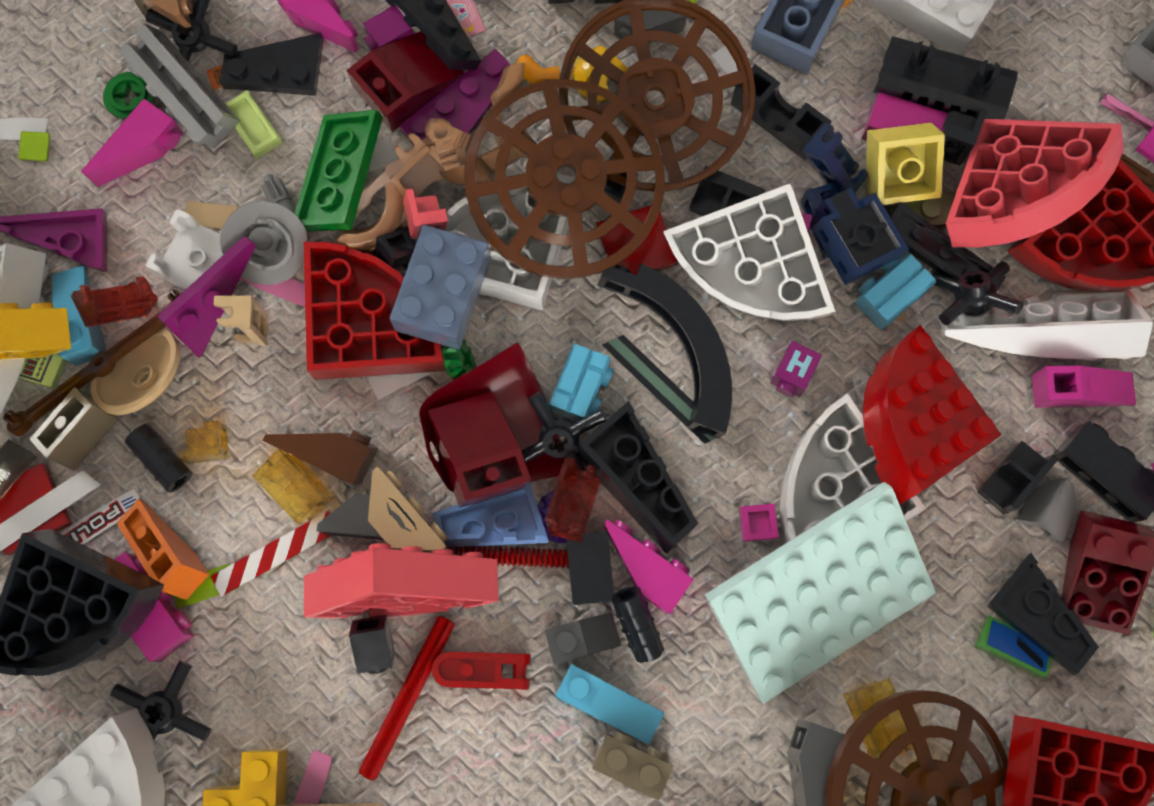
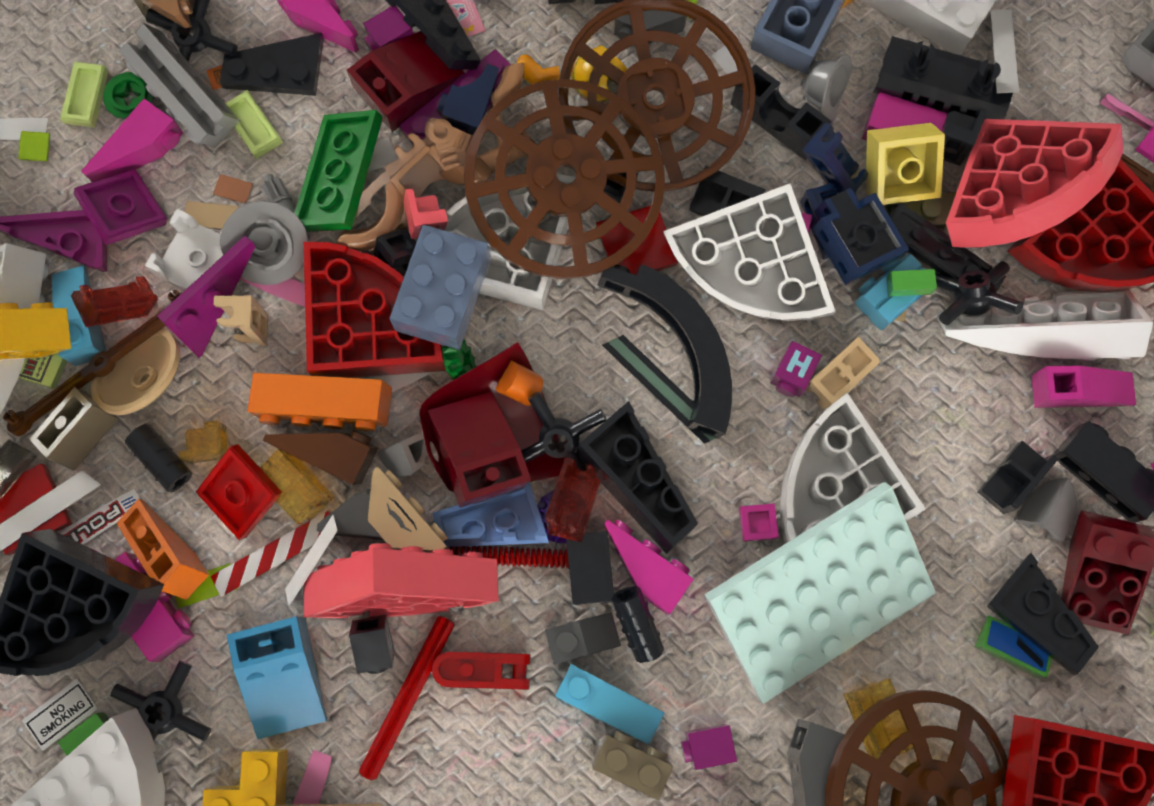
(59, 714): none -> white sticker
(82, 732): none -> bright green piece
(84, 94): none -> yellowish green tile
(120, 206): none -> magenta plate
(232, 188): none -> nougat sticker
(238, 492): none -> red tile
(277, 676): none -> dark azure slope
(311, 560): none -> white sticker
(320, 400): none -> orange brick
(405, 456): none -> light grey brick
(468, 103): none -> dark blue arch
(519, 383): none -> orange brick
(581, 383): medium azure brick -> none
(709, 747): none -> magenta brick
(827, 84): none -> light grey piece
(843, 373): none -> tan hinge
(911, 282): none -> bright green piece
(920, 416): red brick -> none
(1004, 51): none -> white sticker

